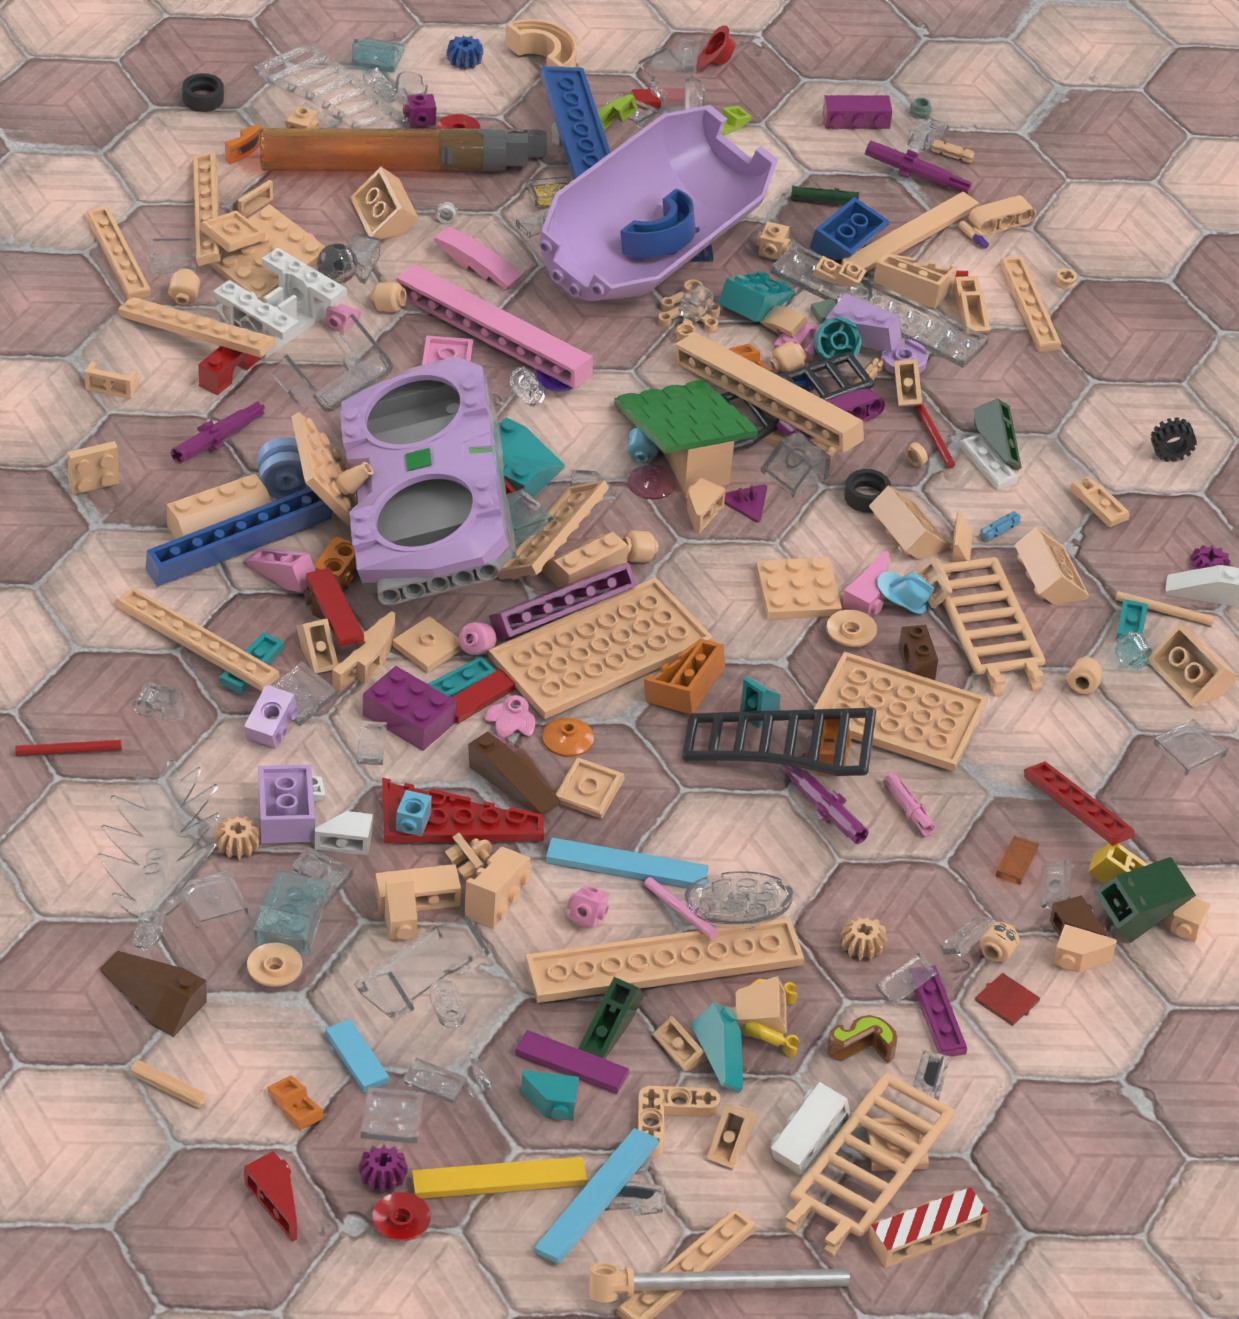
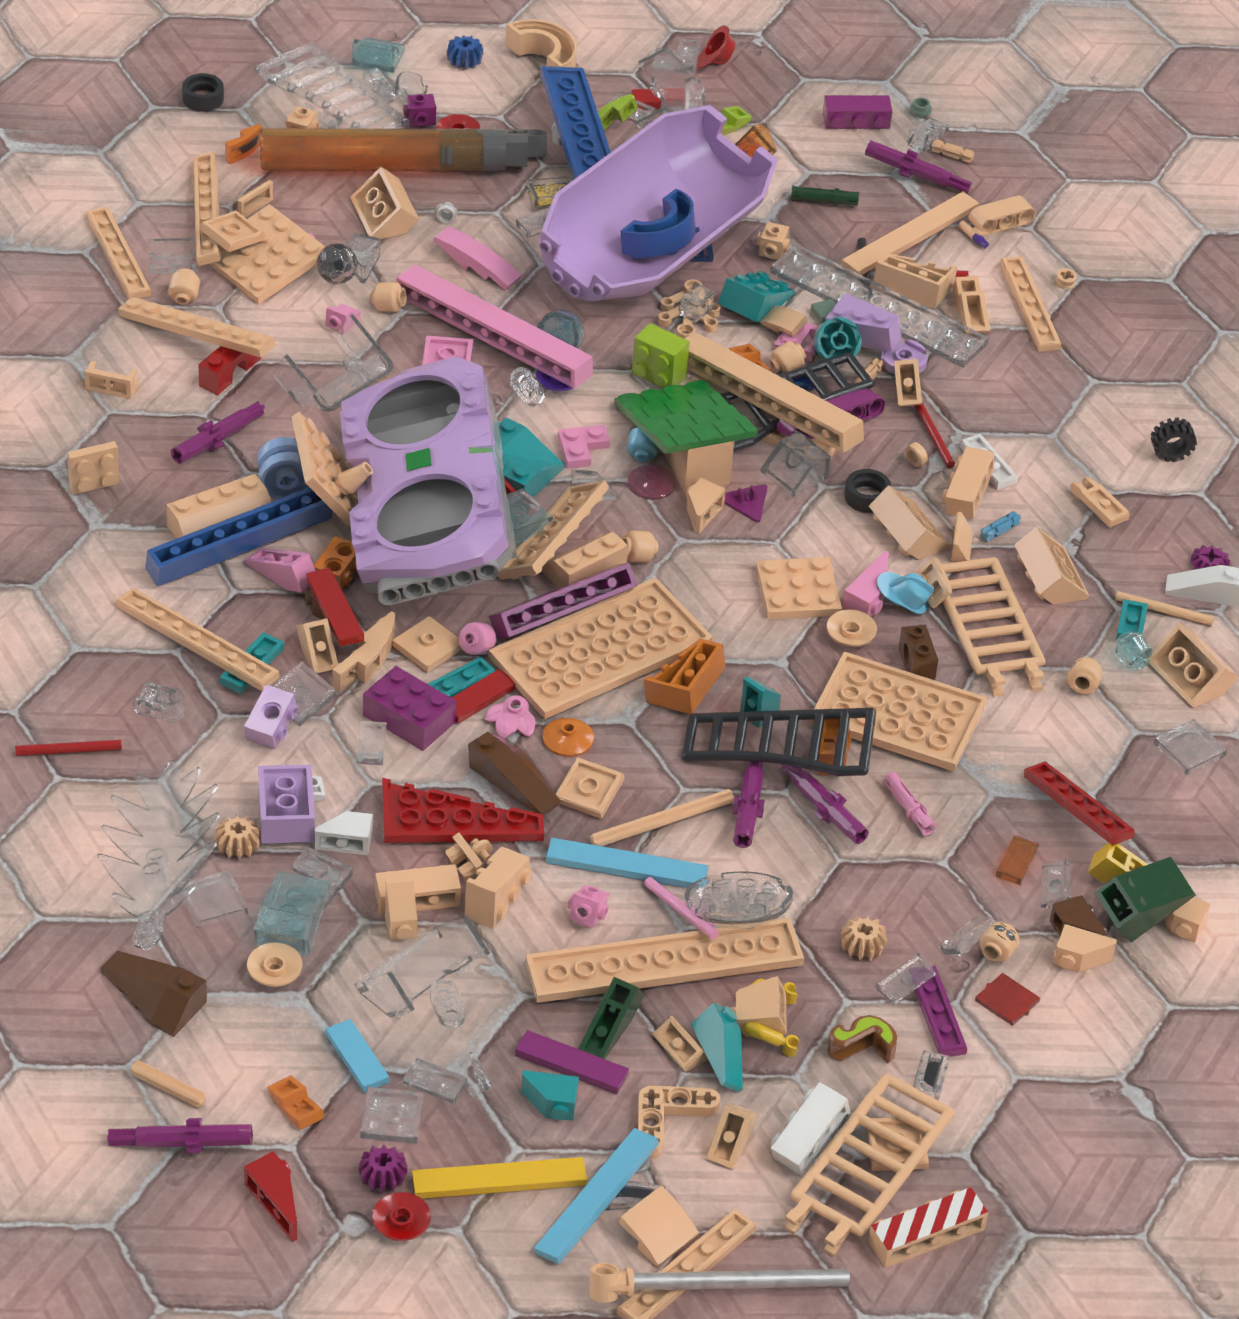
(191, 1135): none -> magenta piece
(289, 308): white piece -> none
(413, 813): medium azure brick -> none
(564, 326): none -> clear light blue cylinder
(578, 441): none -> bright pink plate
(659, 1226): none -> light nougat slope
(660, 356): none -> lime brick
(662, 818): none -> light nougat axle
(748, 805): none -> magenta piece
(756, 137): none -> clear orange slope
(845, 275): light nougat slope -> none
(847, 230): blue slope -> none
(968, 482): none -> light nougat brick
(997, 427): slope -> none

